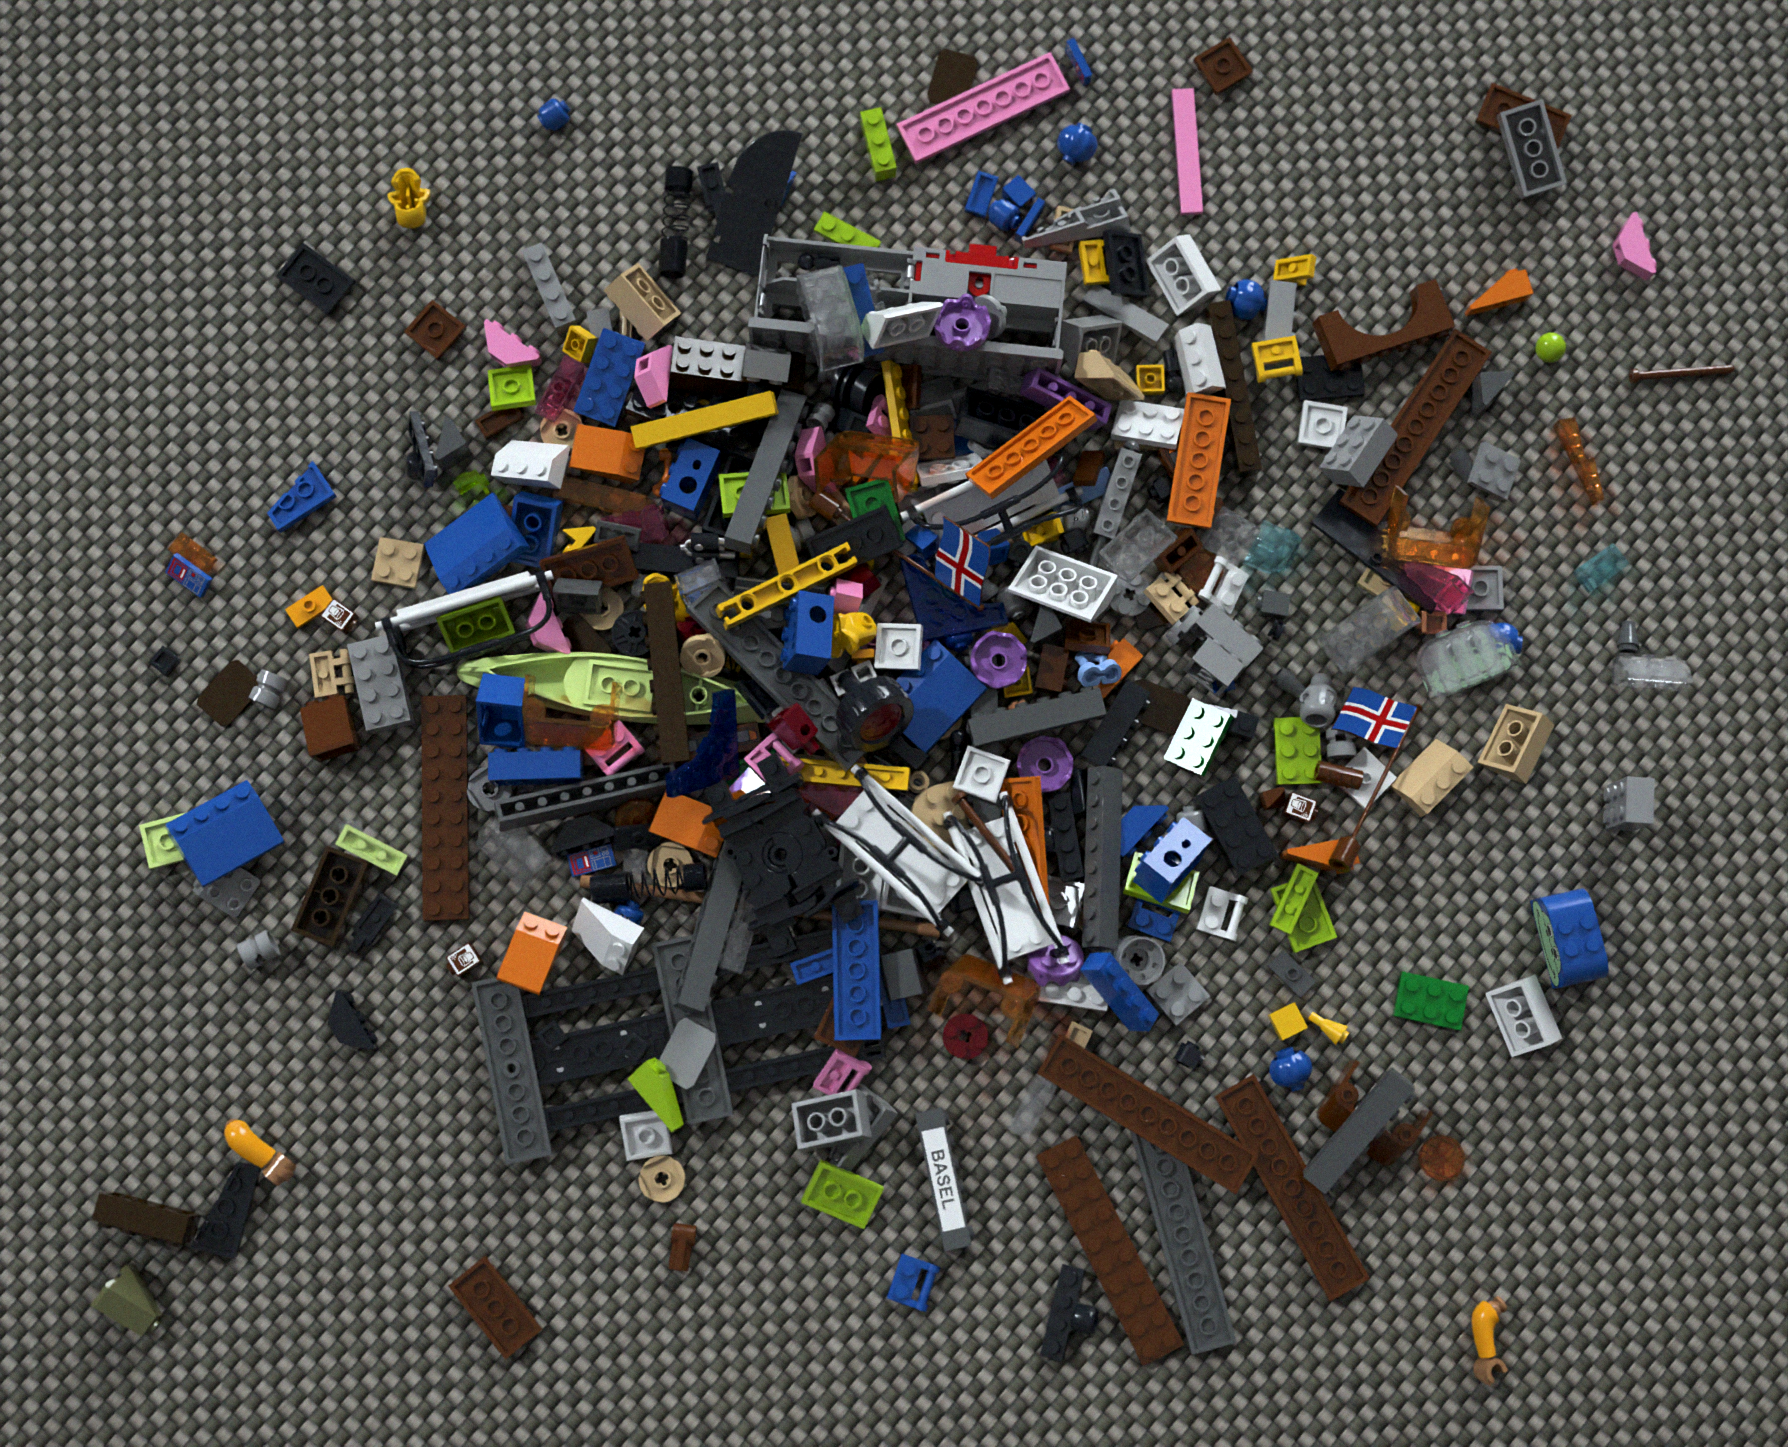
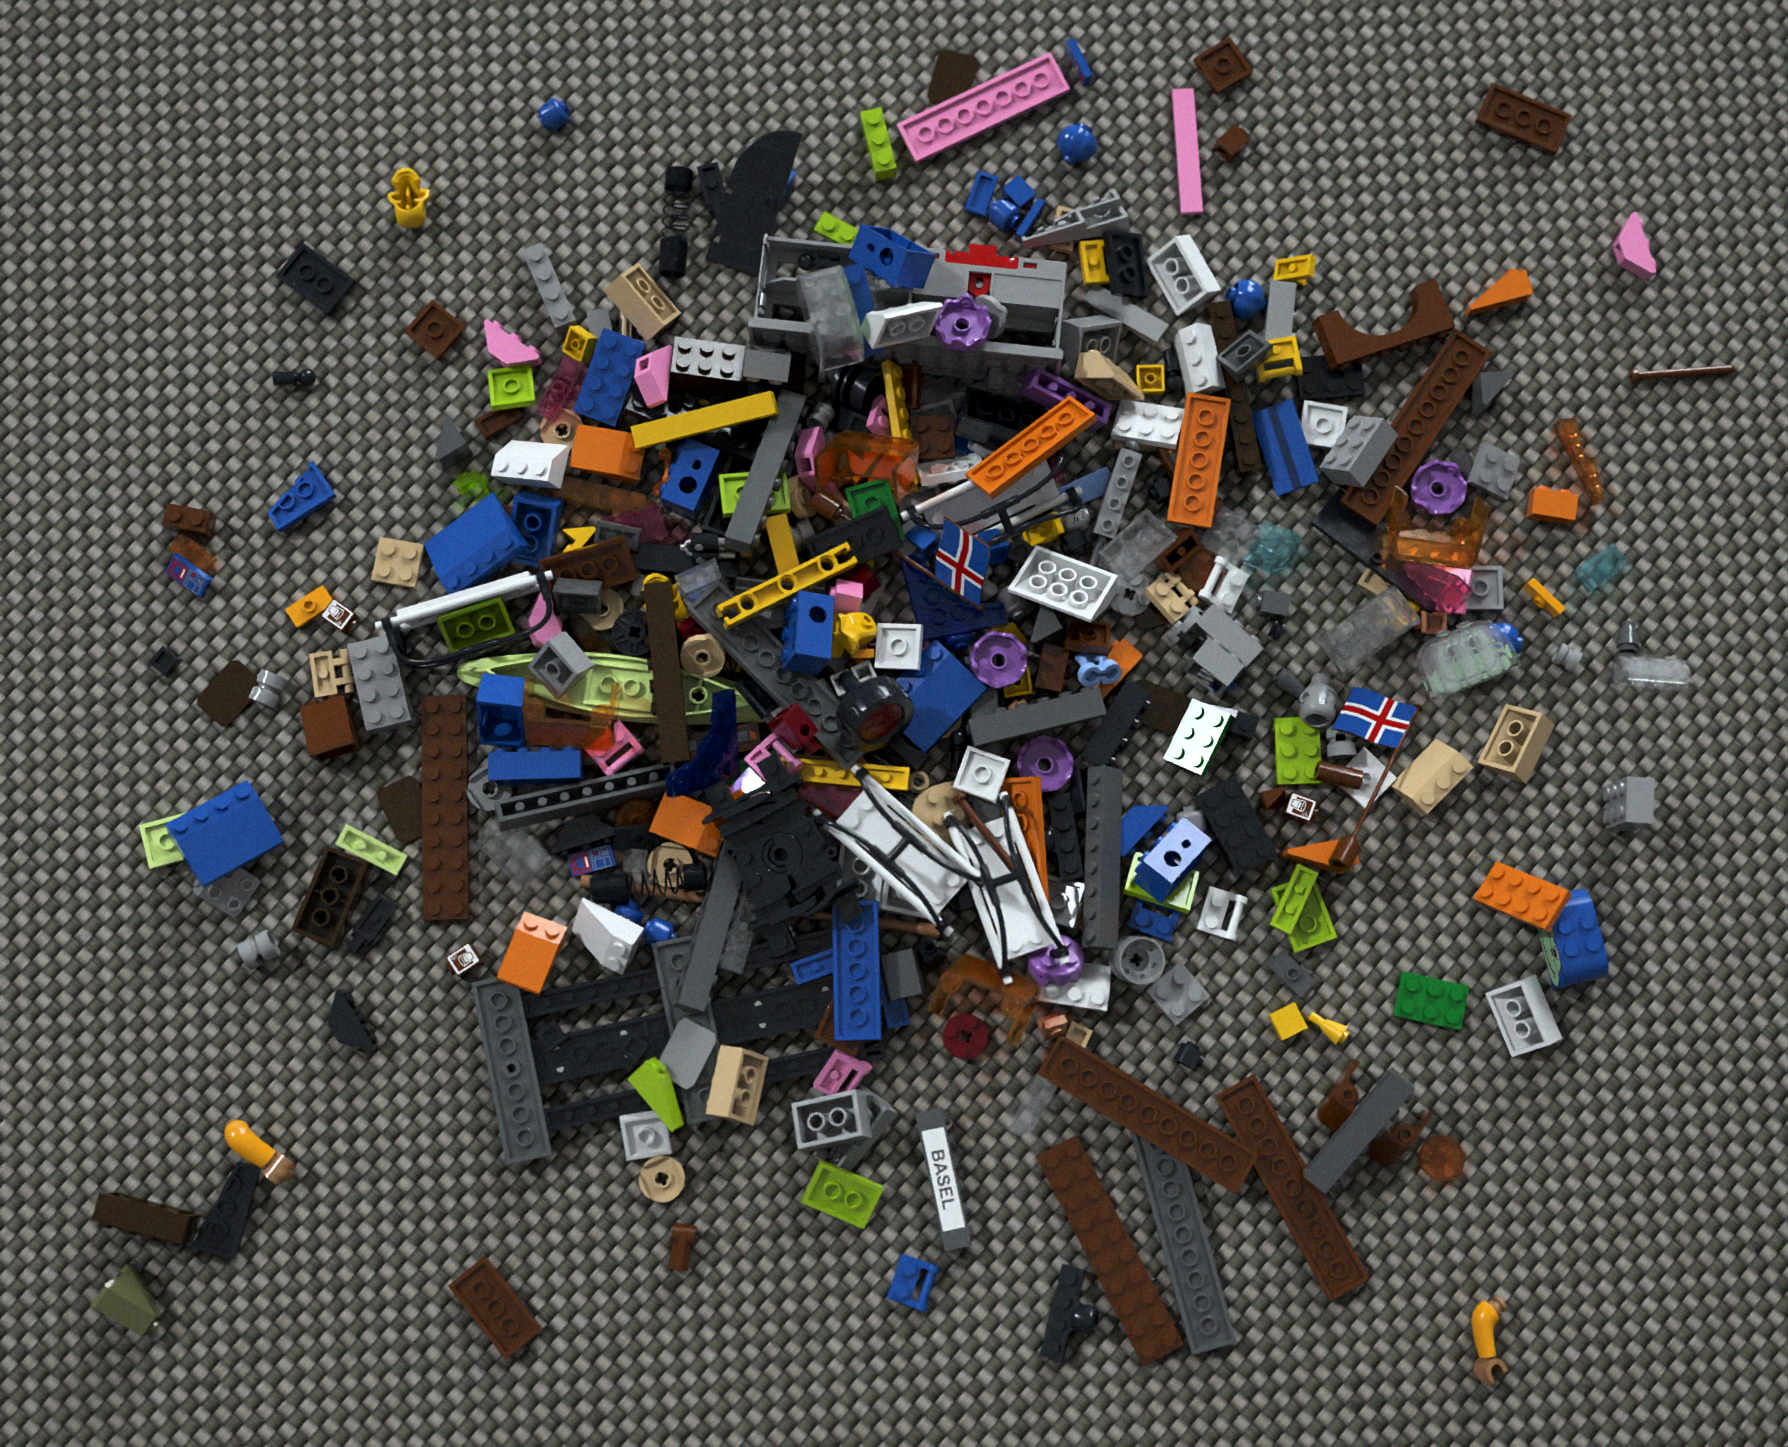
(189, 520): none -> reddish brown brick
(306, 377): none -> black pin
(403, 808): none -> dark brown piece
(422, 457): black plate -> none
(560, 665): none -> light grey slope
(658, 931): none -> blue head
(737, 1085): none -> tan slope
(892, 257): none -> blue piece
(1052, 1026): none -> nougat bracket
(1088, 468): reddish brown tile -> none
(1119, 991): blue brick -> none
(1232, 143): none -> reddish brown brick
(1245, 355): none -> dark grey slope
(1285, 447): none -> blue tile
(1290, 1068): blue plant -> none
(1445, 475): none -> medium lavender plate
(1522, 896): none -> orange plate
(1531, 149): light grey brick -> none
(1543, 598): none -> light orange plate
(1550, 347): lime piece -> none
(1552, 505): none -> orange brick
(1566, 657): none -> light grey wheel

